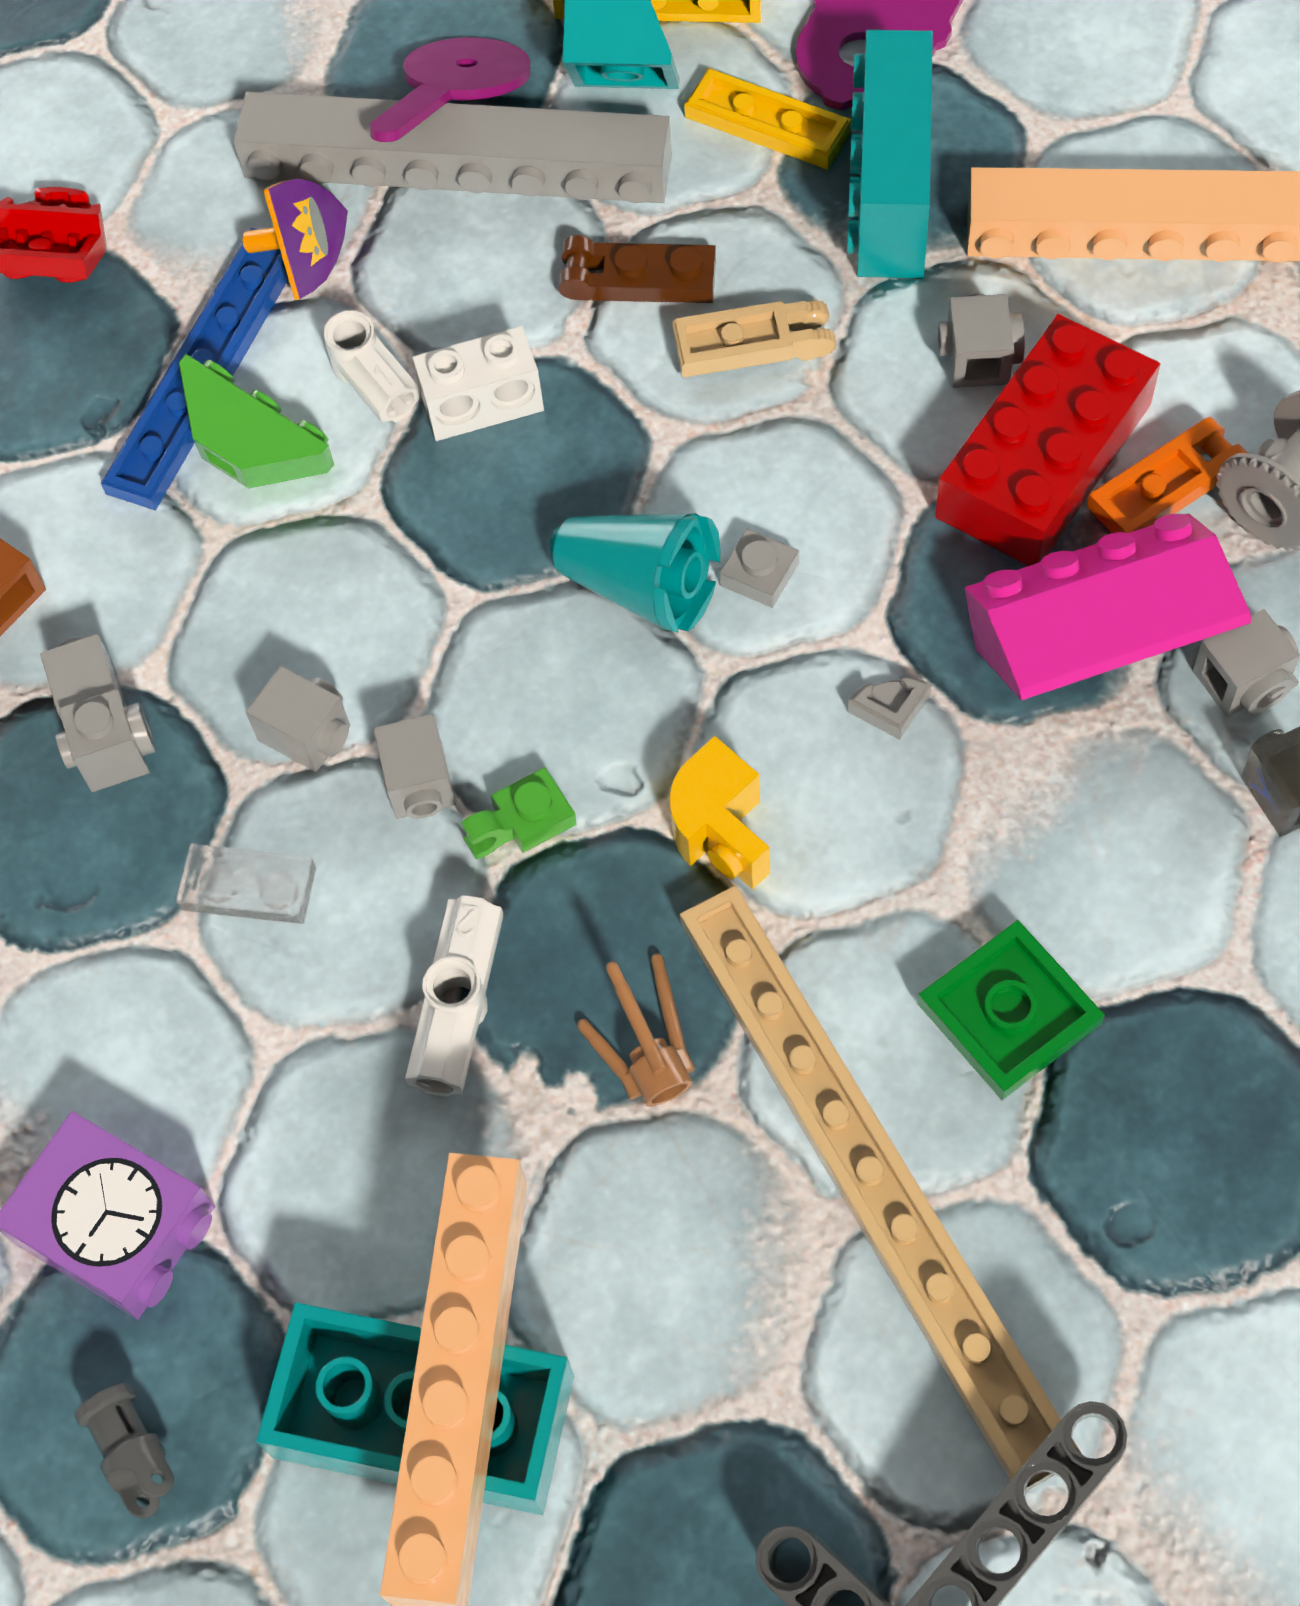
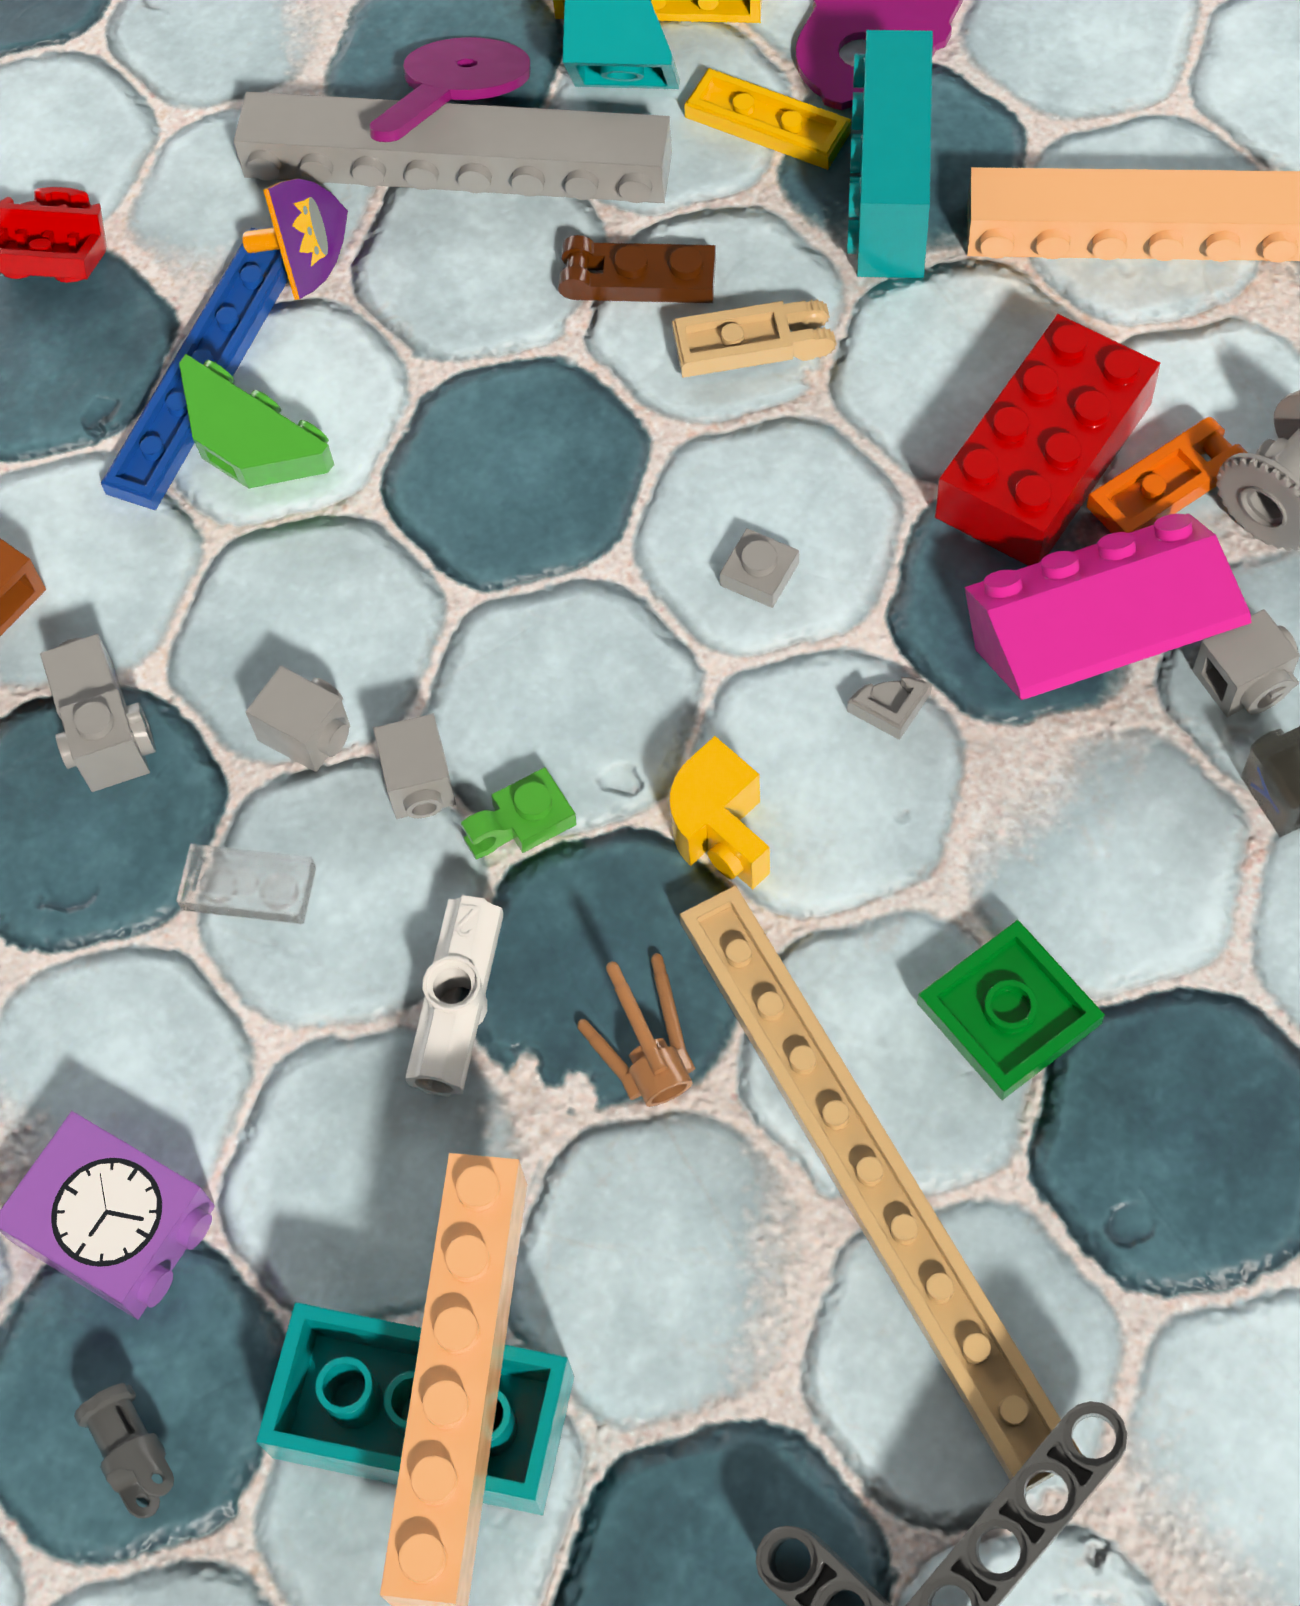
(370, 367): white piece -> none
(479, 383): white brick -> none
(642, 563): teal cone -> none
(981, 340): light grey brick -> none

